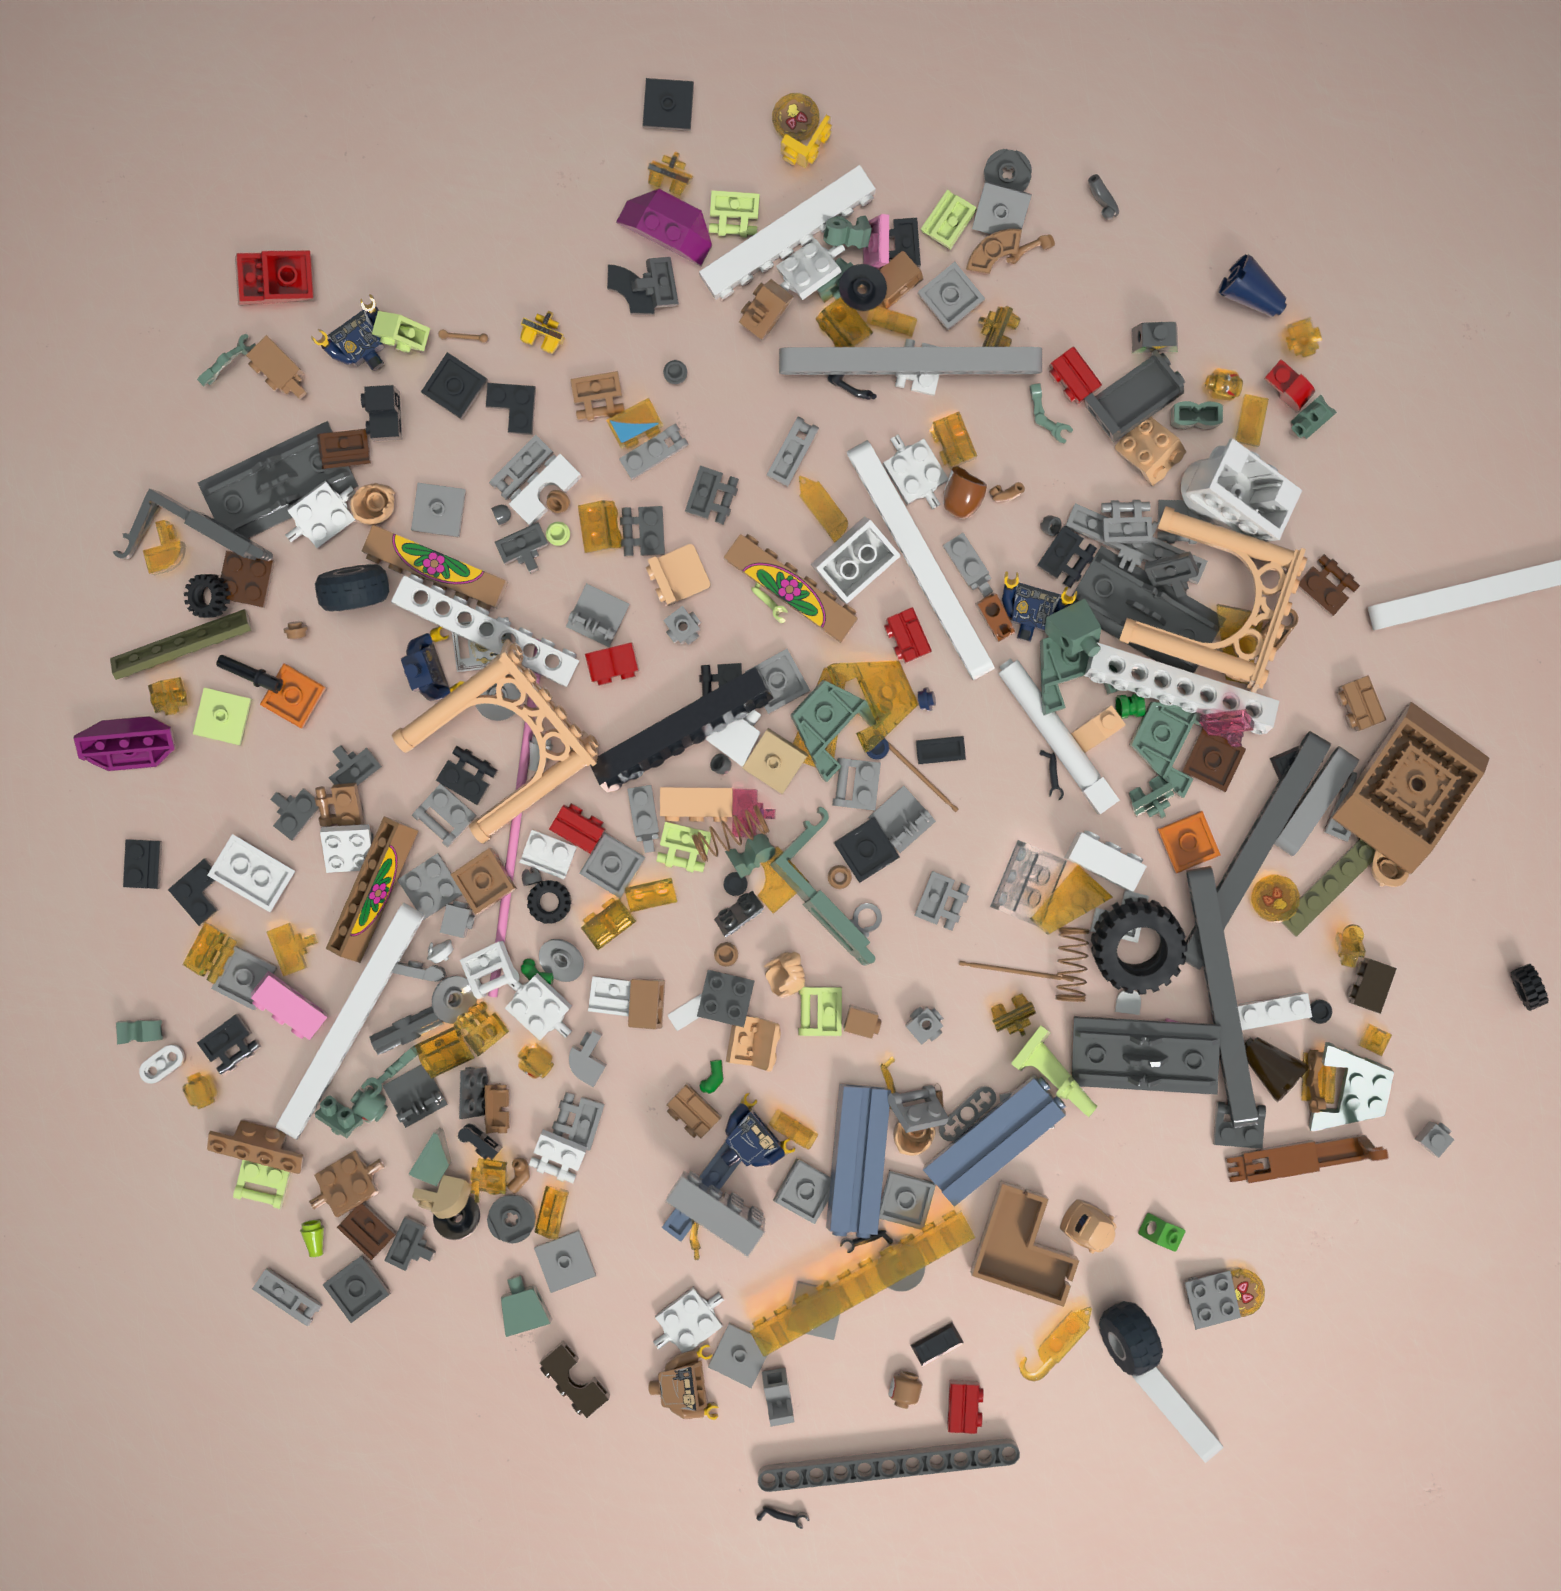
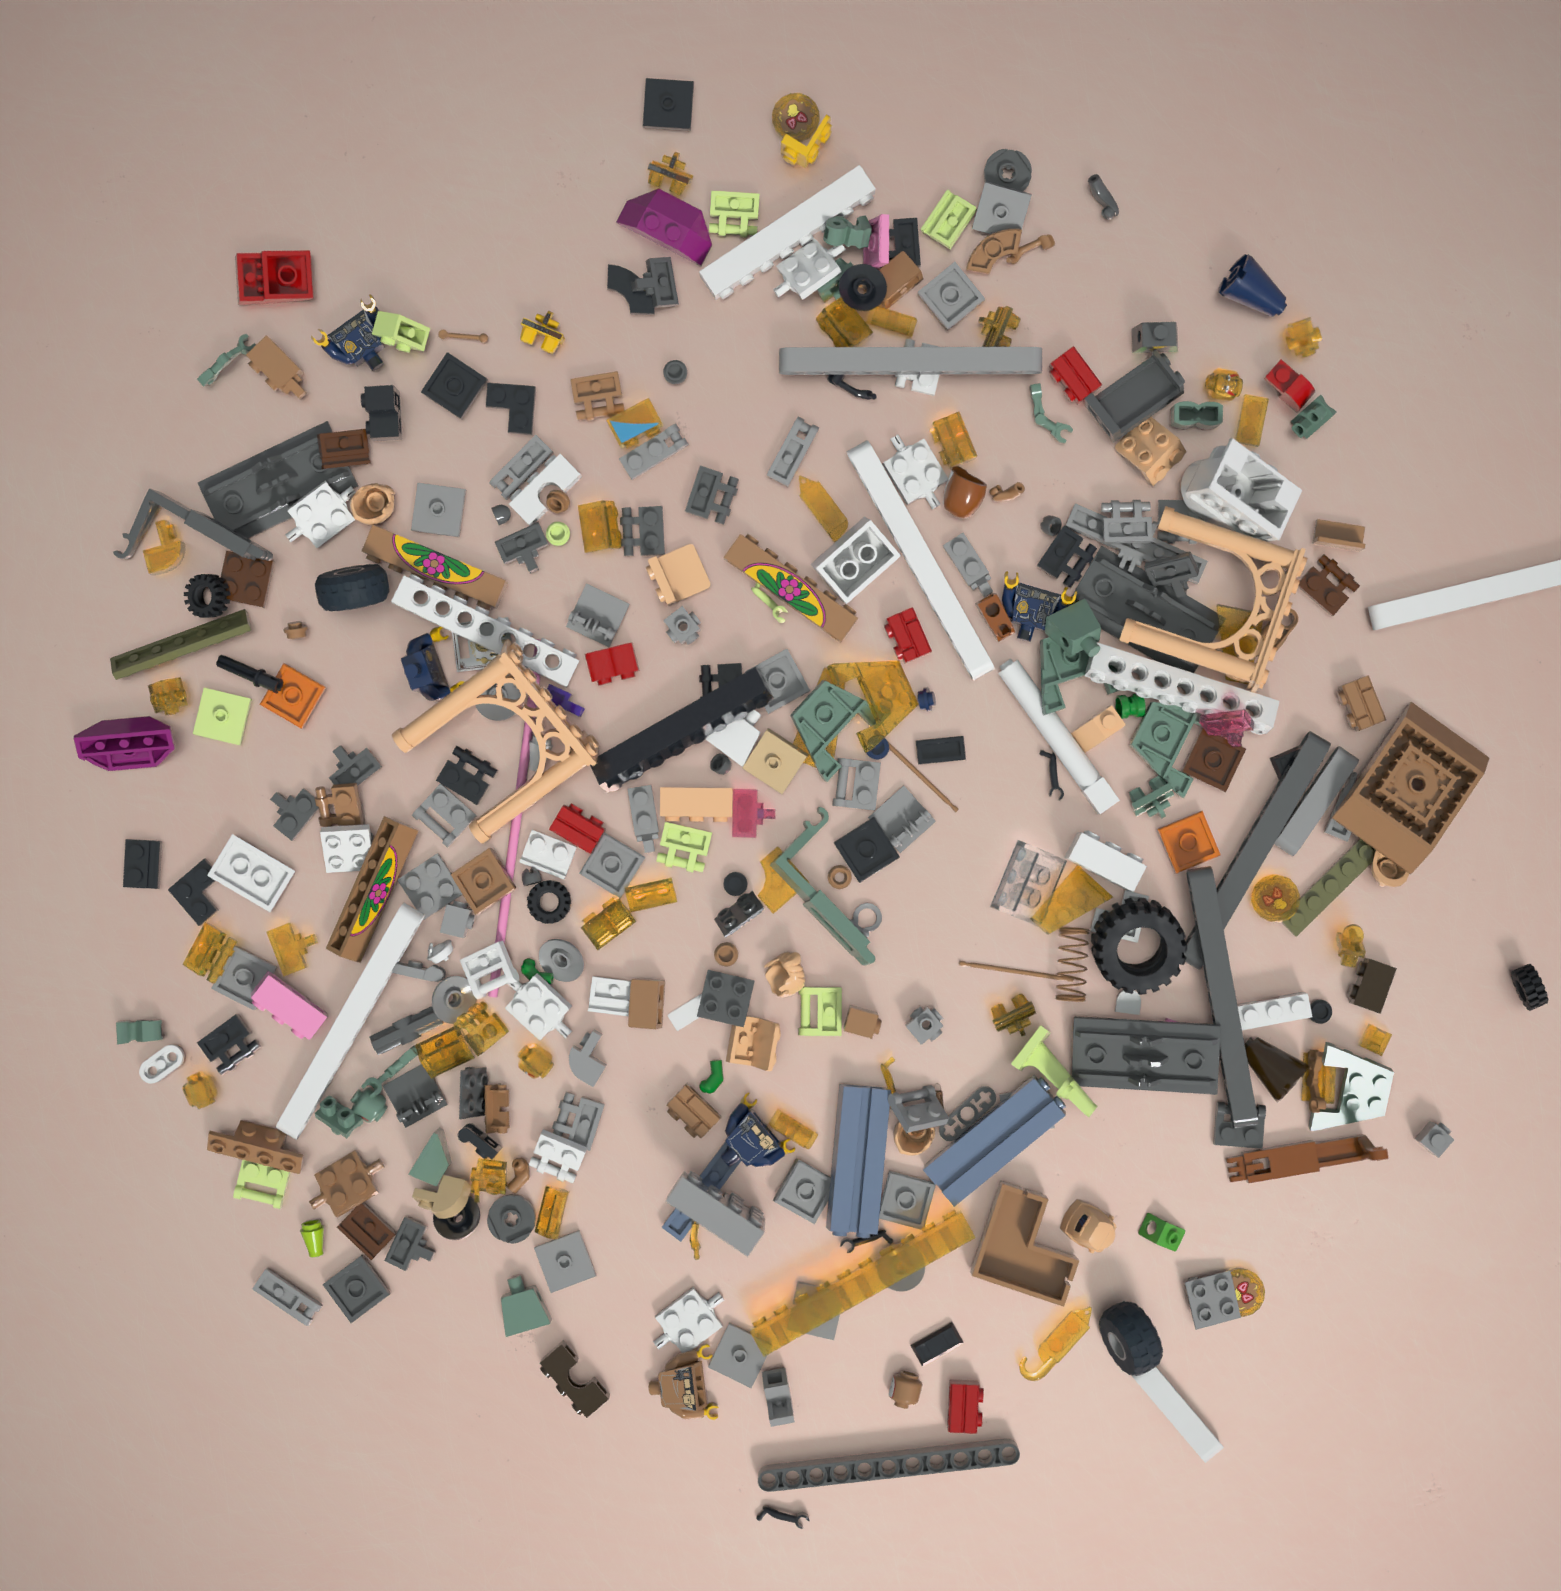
(562, 698): none -> dark purple plate
(699, 844): medium nougat piece -> none
(756, 852): sand green leg -> none
(765, 308): medium nougat brick -> none
(935, 898): light grey plate -> none
(1339, 535): none -> medium nougat panel

